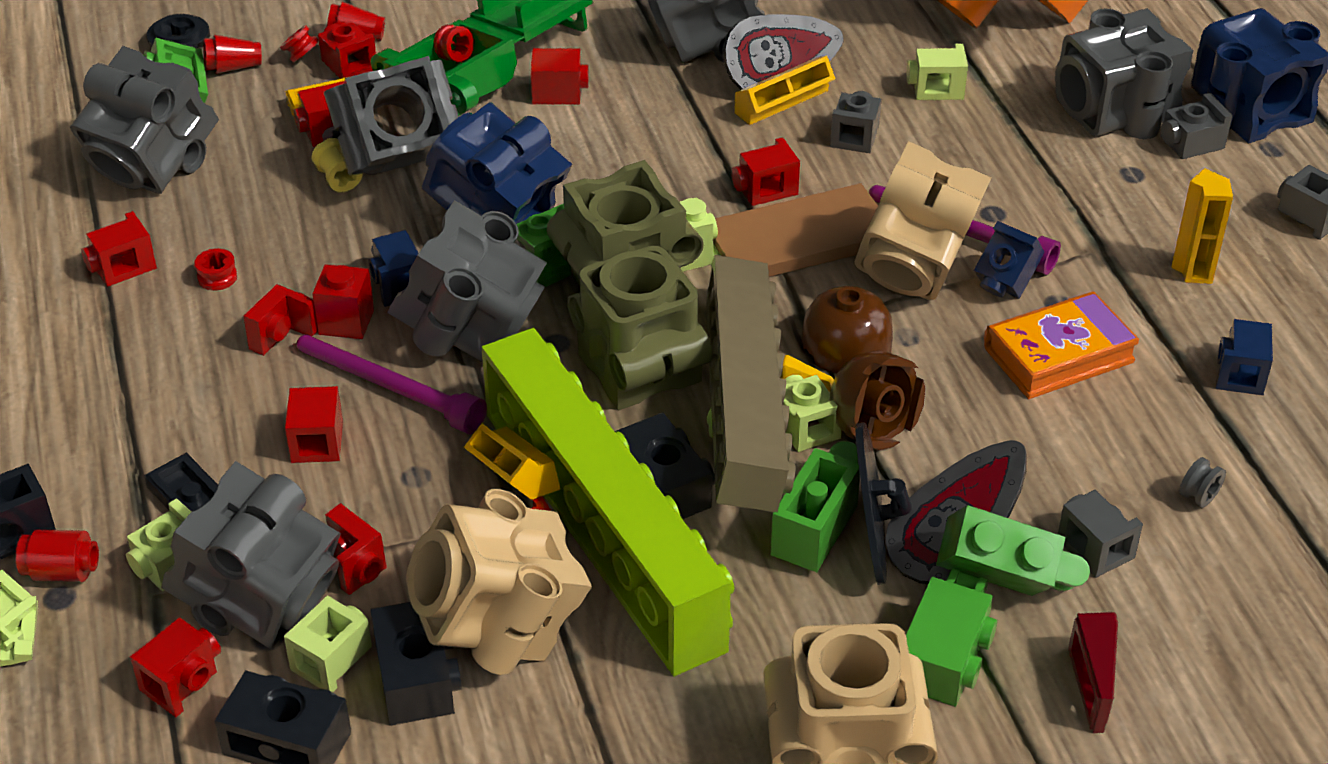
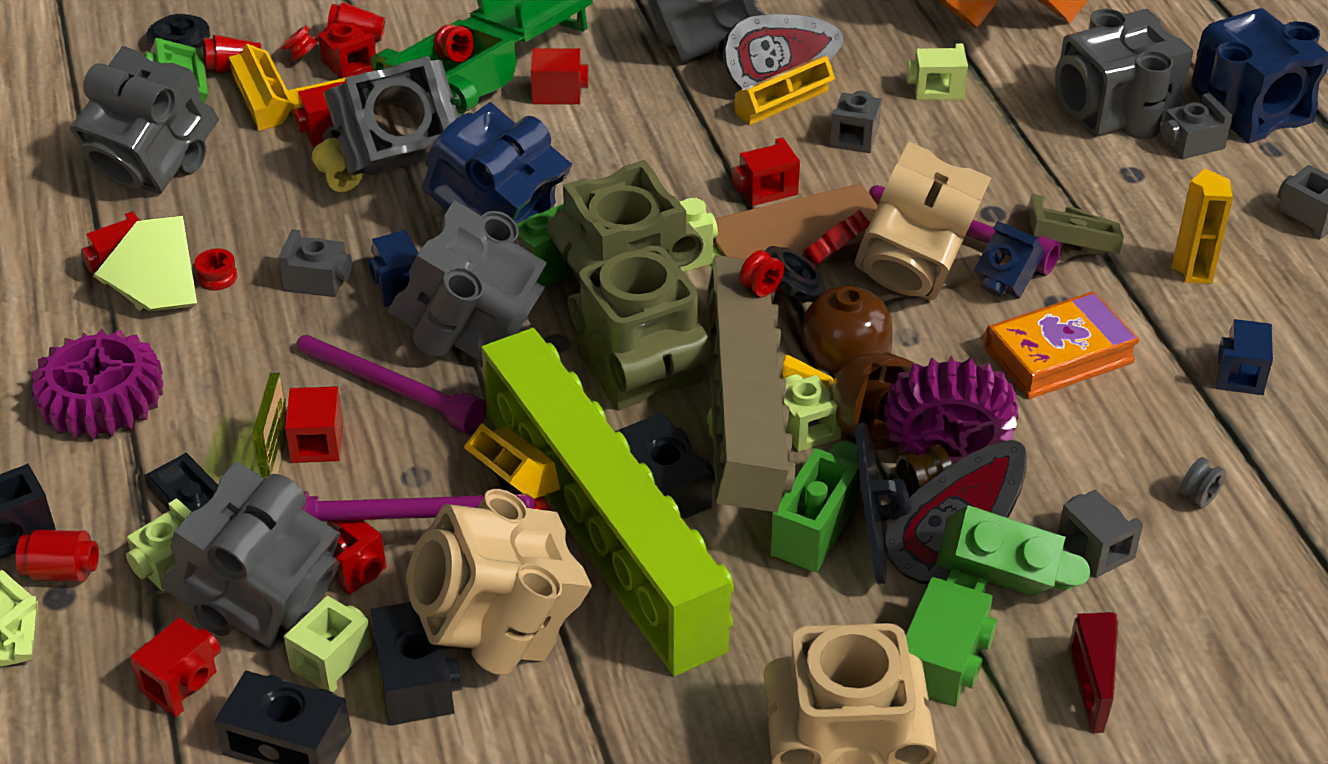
(97, 384): none -> magenta gear
(152, 266): none -> yellowish green slope
(261, 87): none -> yellow piece
(269, 428): none -> clear neon green piece
(276, 315): red bracket -> none
(313, 265): none -> dark grey brick
(343, 301): red brick -> none
(390, 508): none -> magenta piece
(761, 273): none -> red bush
(800, 275): none -> black gear
(835, 239): none -> red piece
(920, 469): none -> dark brown wheel
(950, 406): none -> magenta gear
(1075, 227): none -> olive wing

